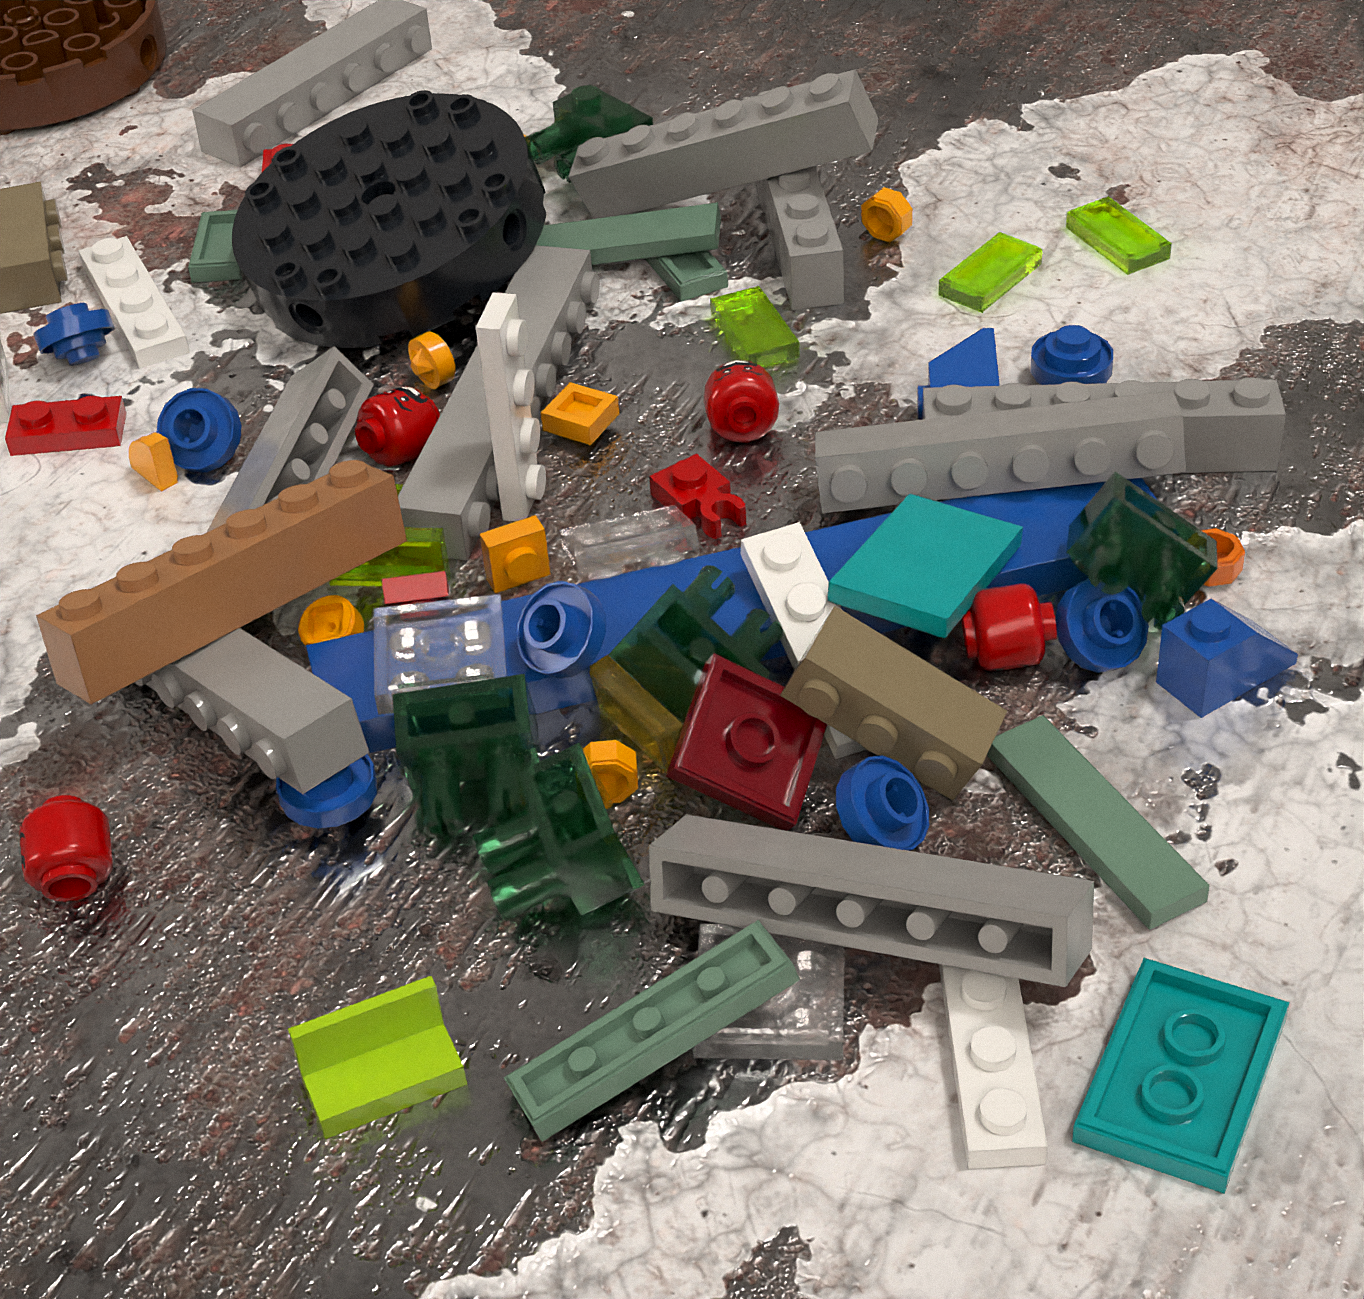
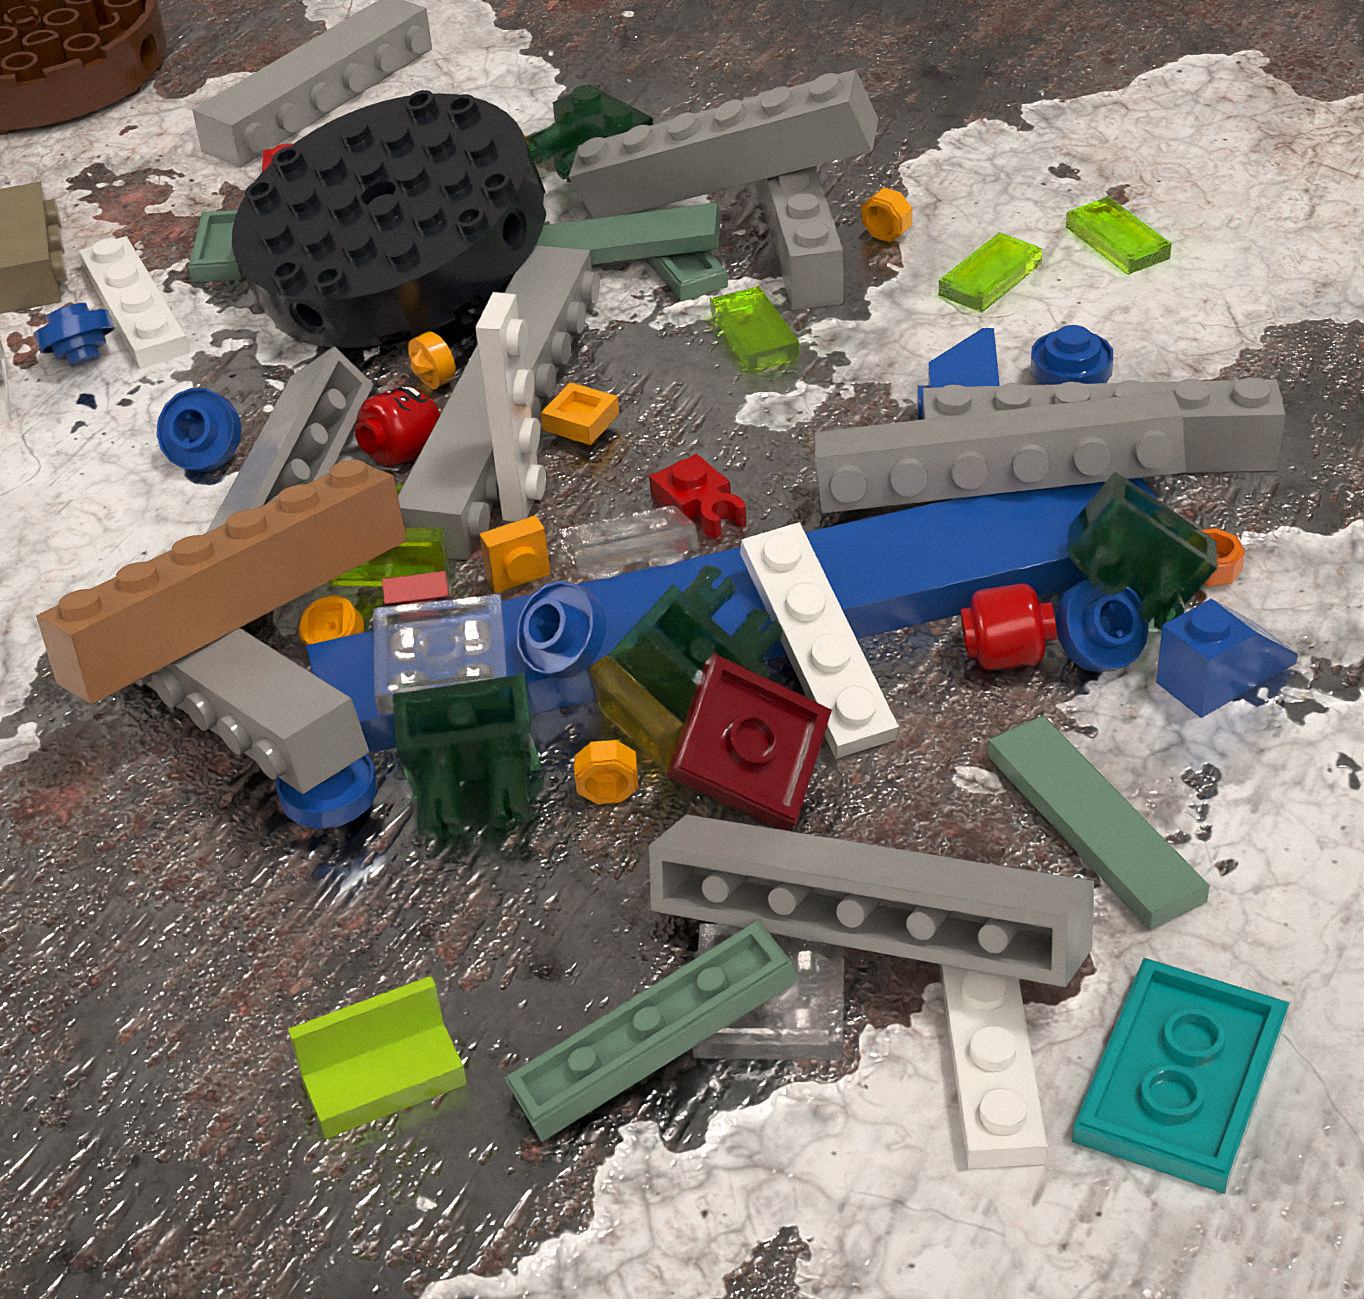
(65, 425): red plate -> none
(66, 848): red head -> none
(154, 460): light orange tile -> none
(578, 835): clear green brick -> none
(741, 401): red head -> none
(882, 804): blue plate -> none
(894, 703): dark tan brick -> none
(925, 565): teal tile -> none

